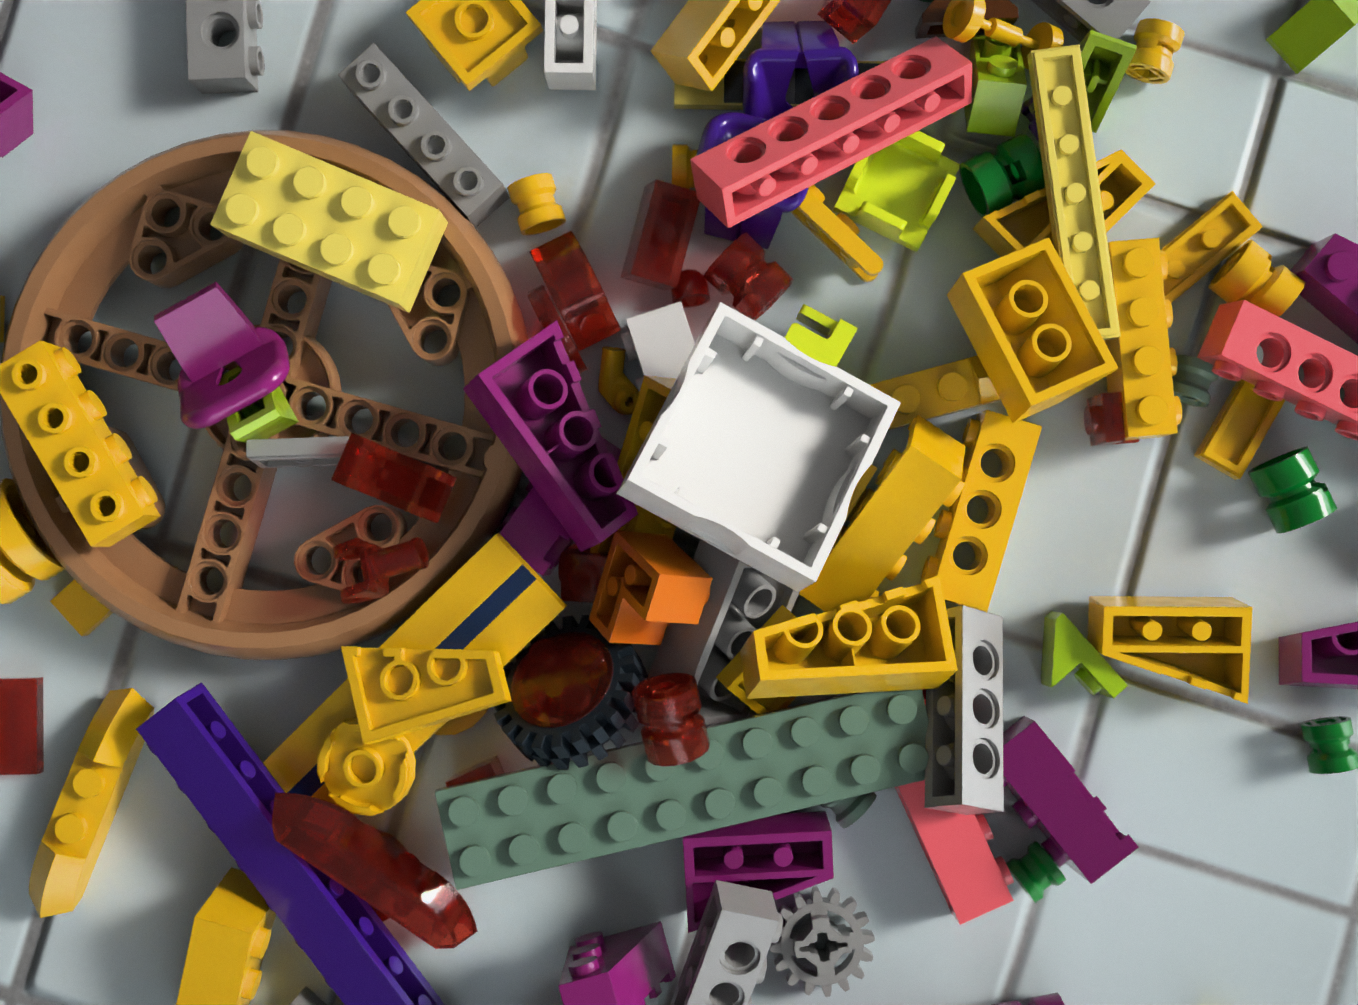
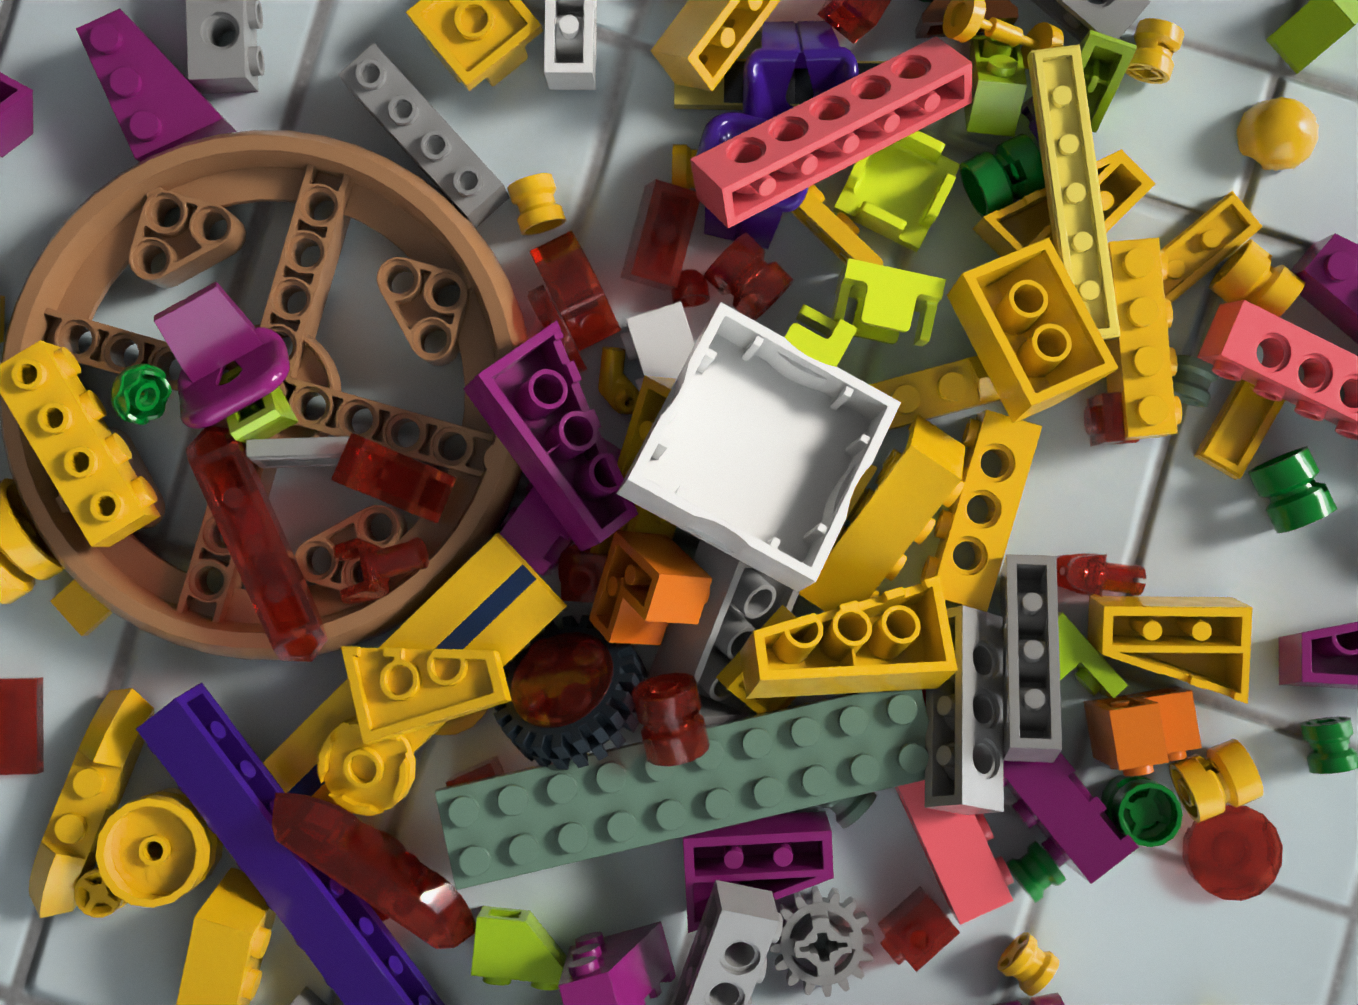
(94, 896): none -> yellow wheel
(140, 393): none -> green plate
(145, 89): none -> magenta wedge
(156, 849): none -> yellow wheel
(257, 545): none -> clear red brick
(329, 221): light yellow brick -> none
(515, 947): none -> lime slope
(887, 301): none -> neon yellow panel
(916, 930): none -> clear red brick
(1028, 964): none -> yellow wheel
(1030, 659): none -> light grey brick
(1091, 574): none -> clear red piece
(1142, 809): none -> green wheel
(1143, 729): none -> orange brick
(1218, 779): none -> yellow wheel
(1233, 853): none -> clear red tile
(1278, 133): none -> yellow hair

